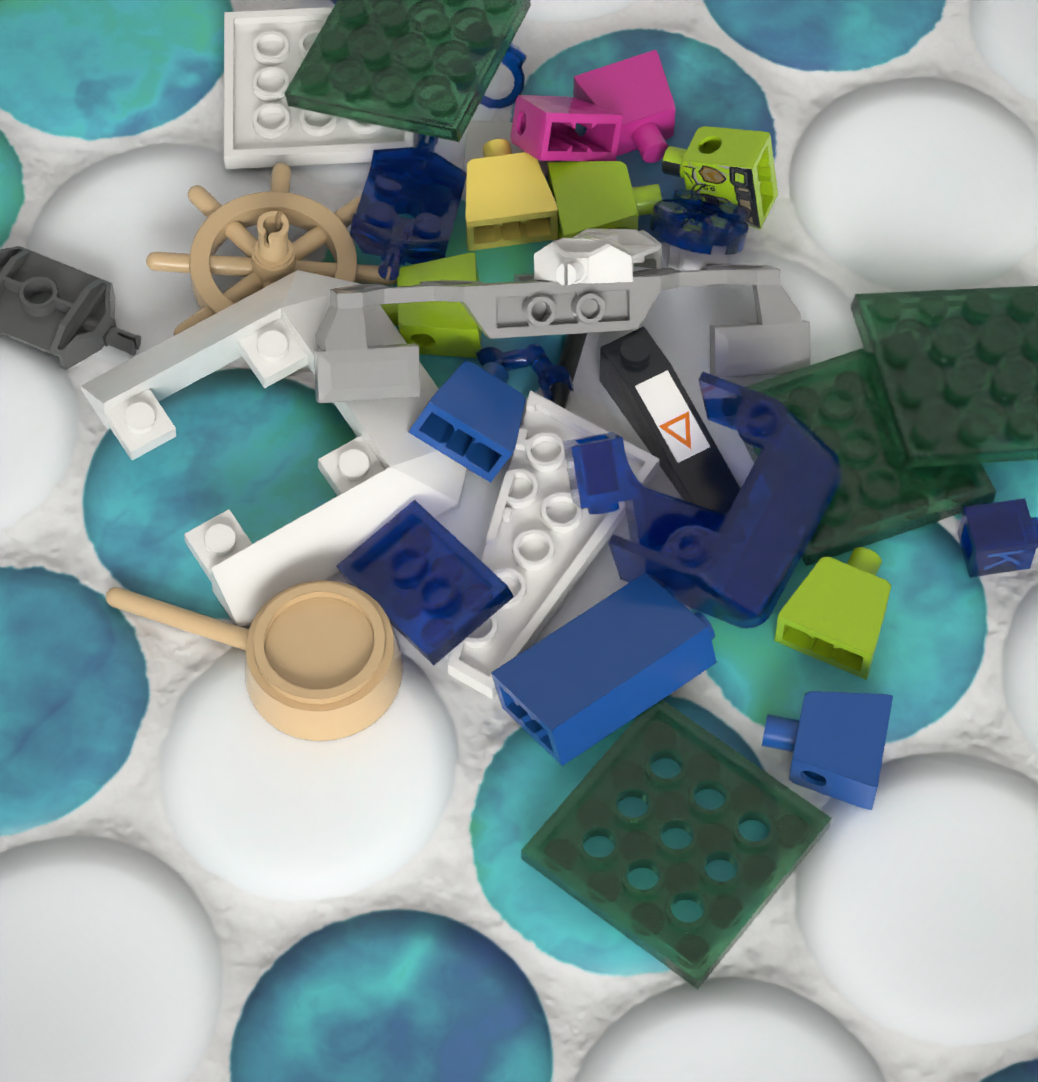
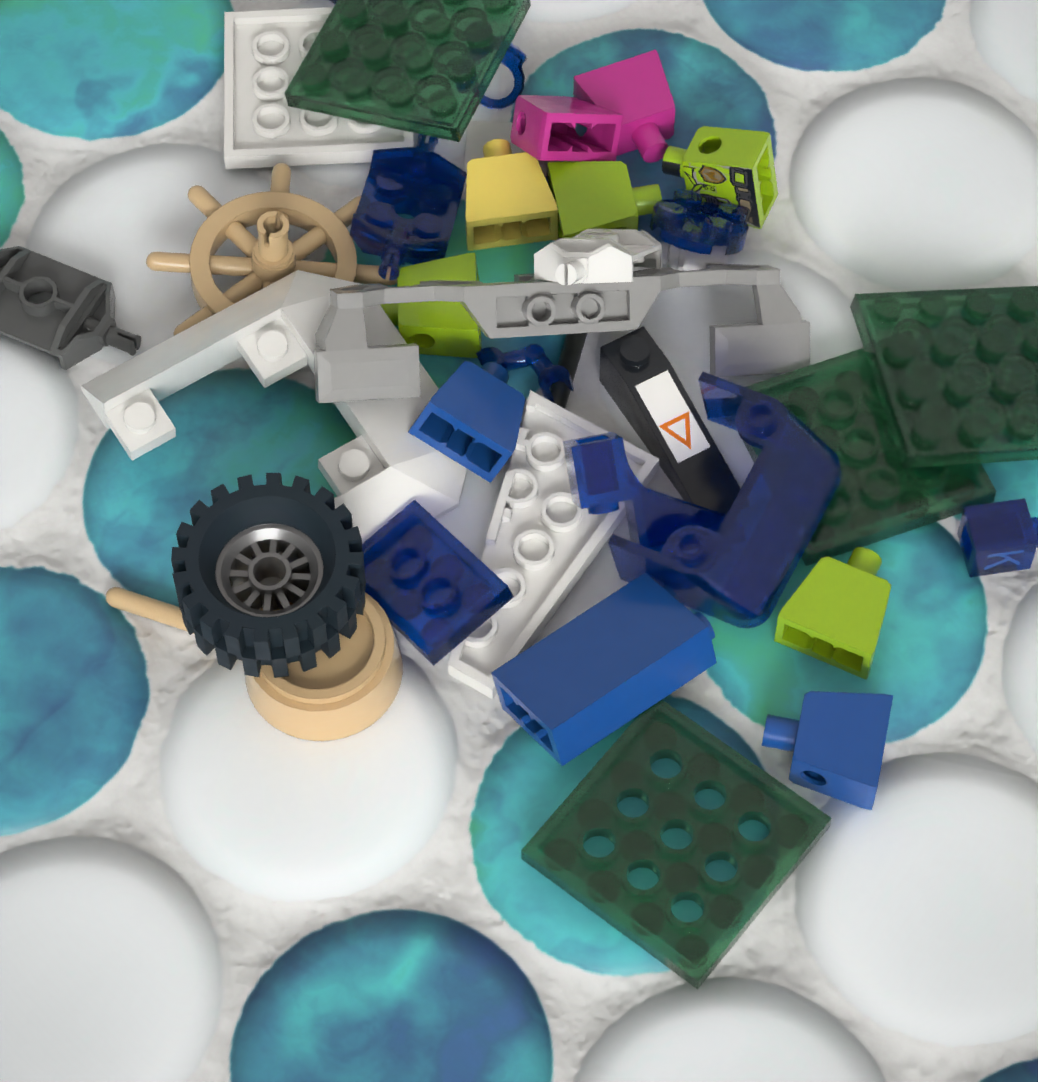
(222, 586): none -> black wheel

